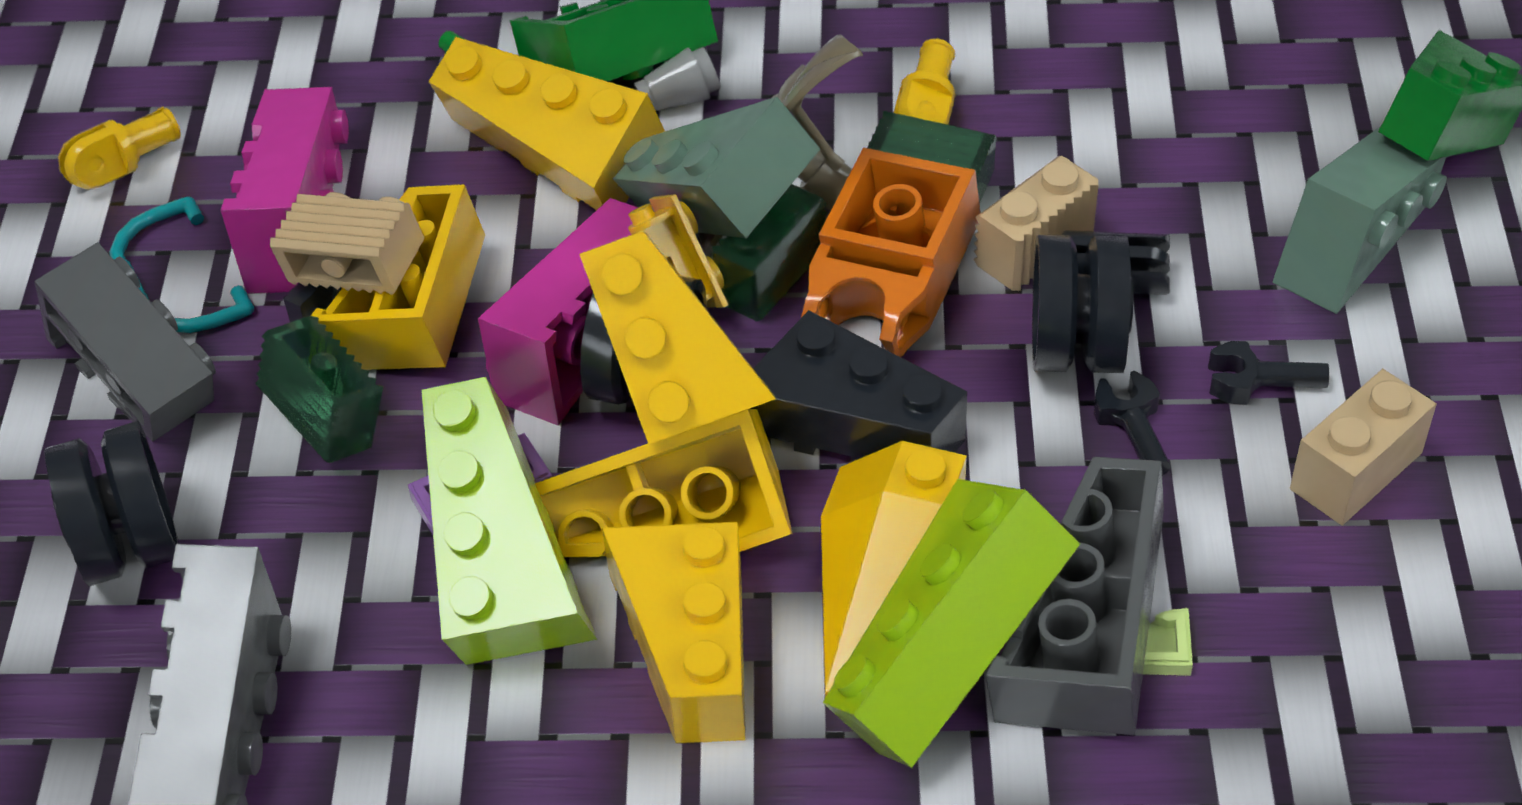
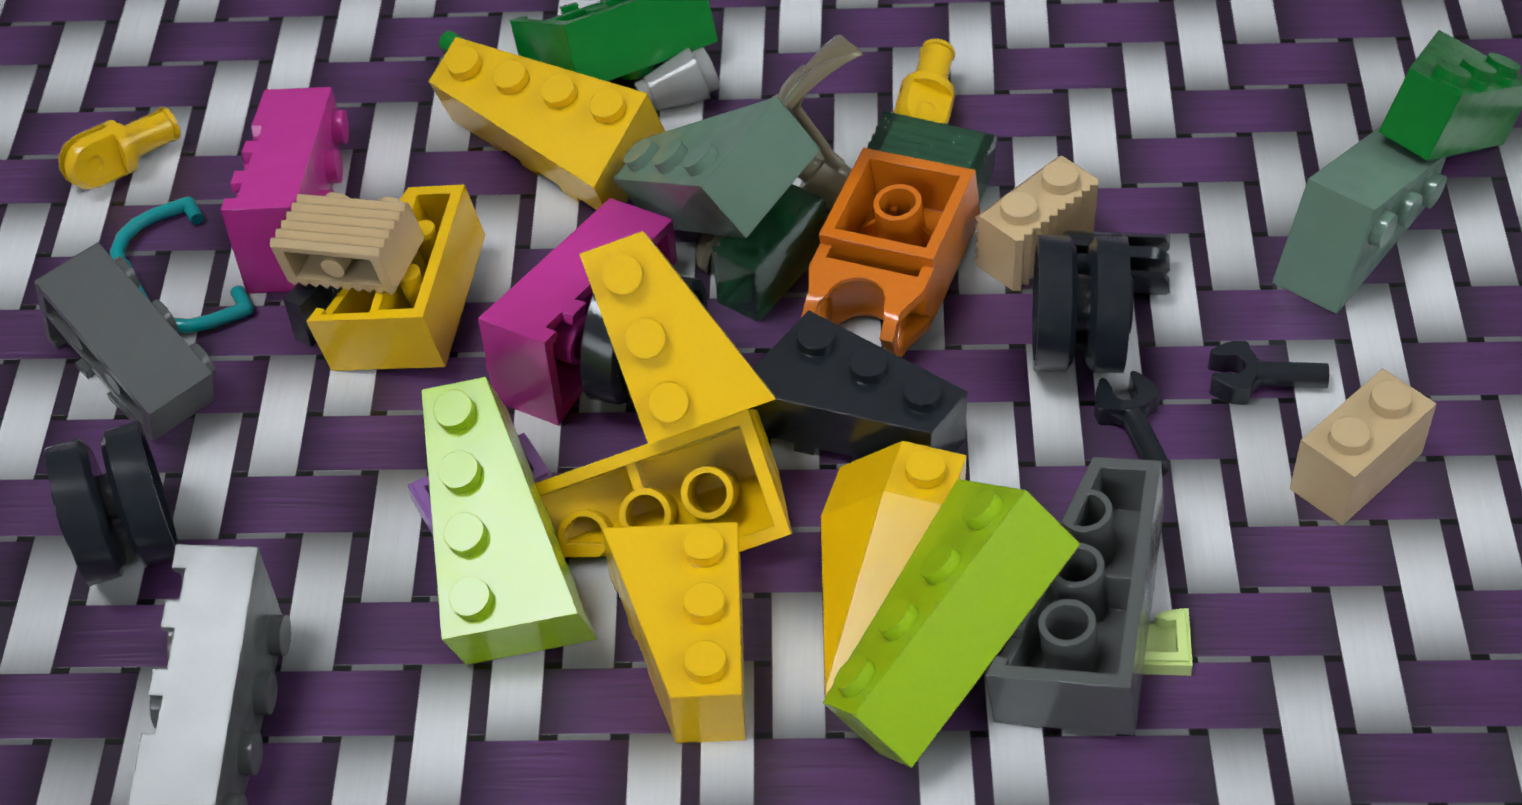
(319, 388): clear green brick -> none
(673, 231): yellow hinge -> none

